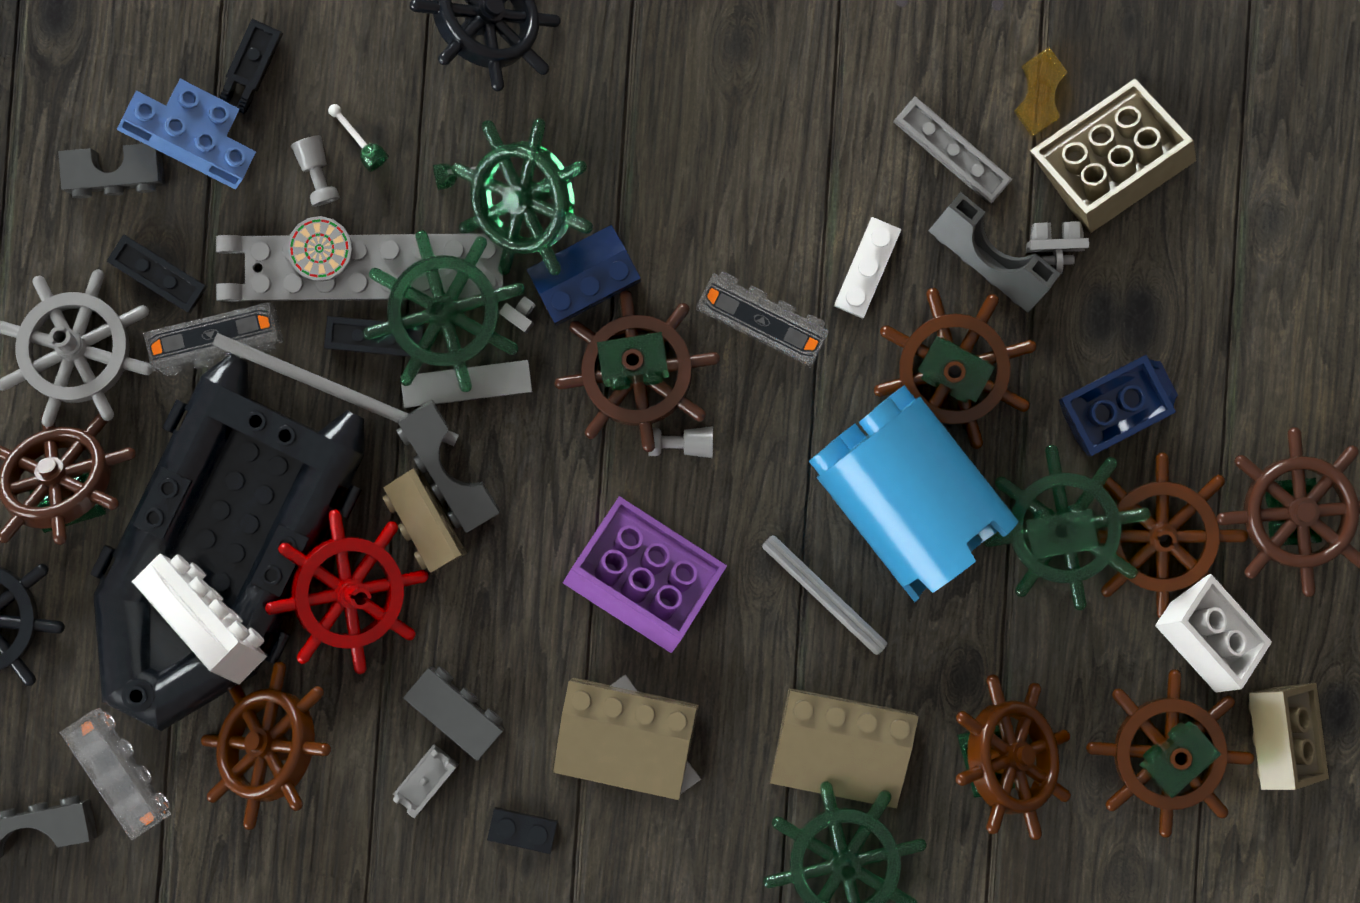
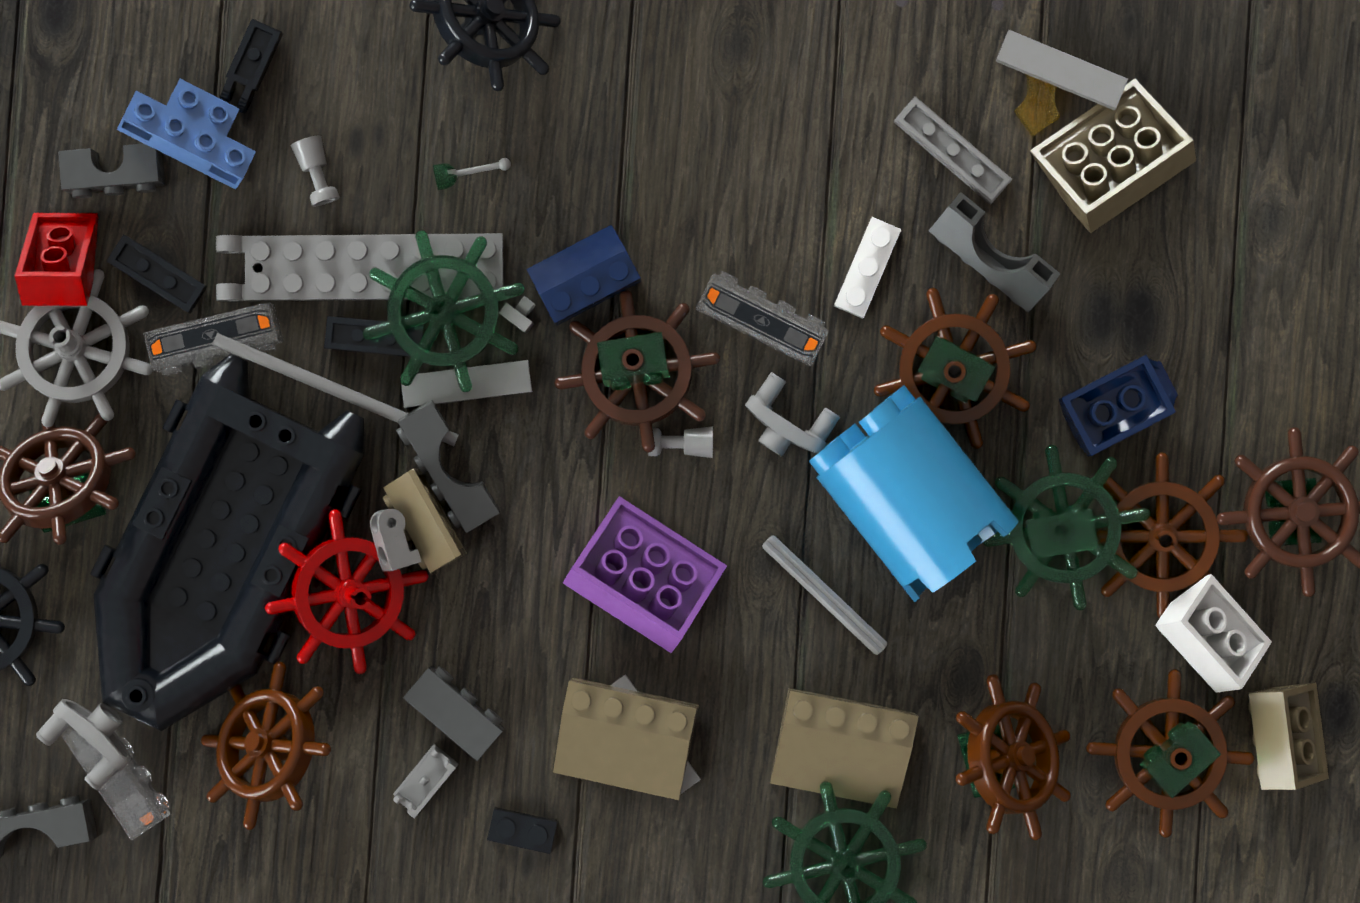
(58, 260): none -> red slope
(96, 729): none -> light grey connector
(201, 617): white piece -> none
(319, 248): light grey tile -> none
(372, 154): hinge -> none
(391, 541): none -> light grey leg
(522, 197): clear green piece -> none
(781, 432): none -> light grey connector
(1061, 70): none -> light grey tile
(1072, 241): light grey hips -> none

